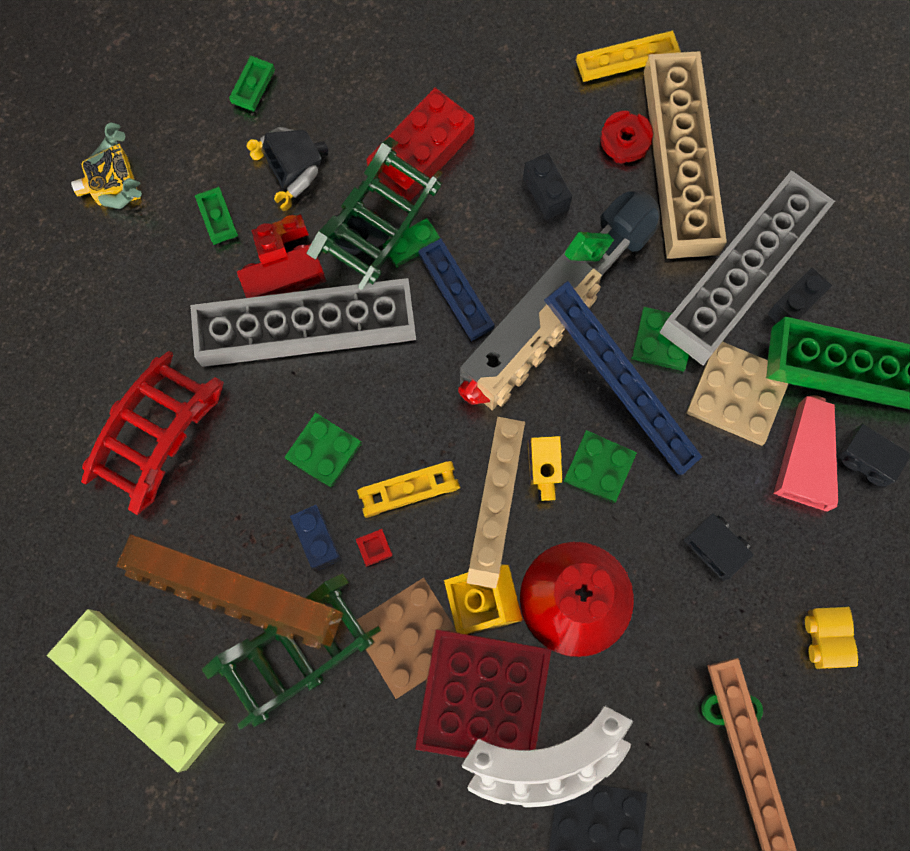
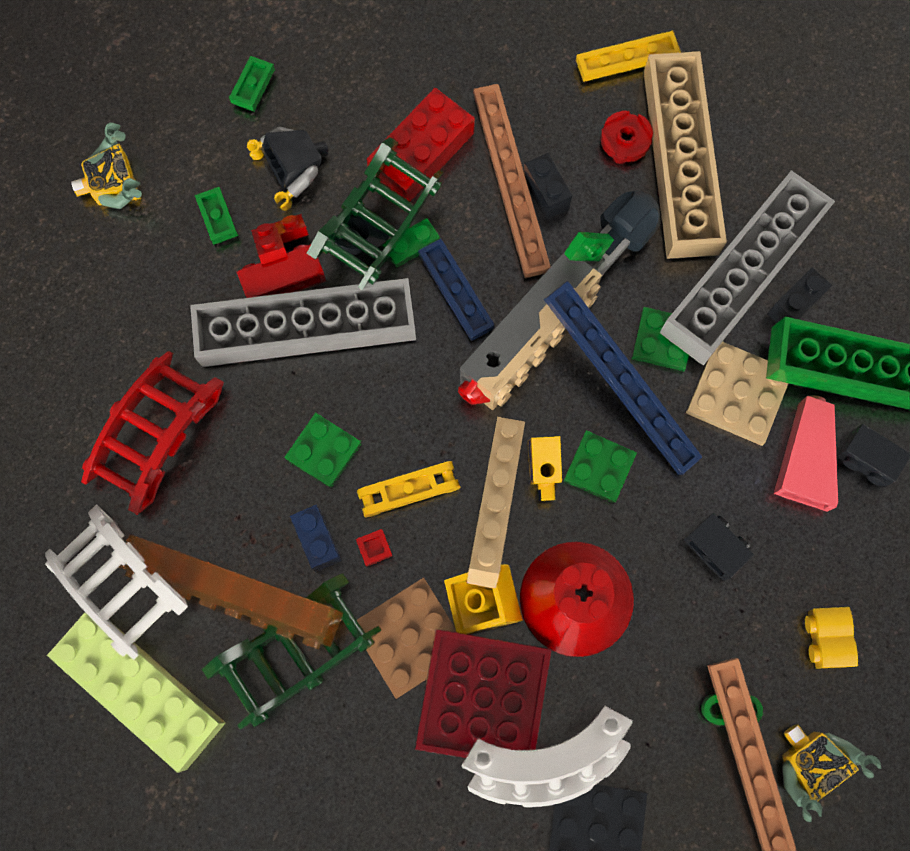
(108, 534): none -> white fence
(511, 181): none -> nougat plate
(818, 766): none -> torso

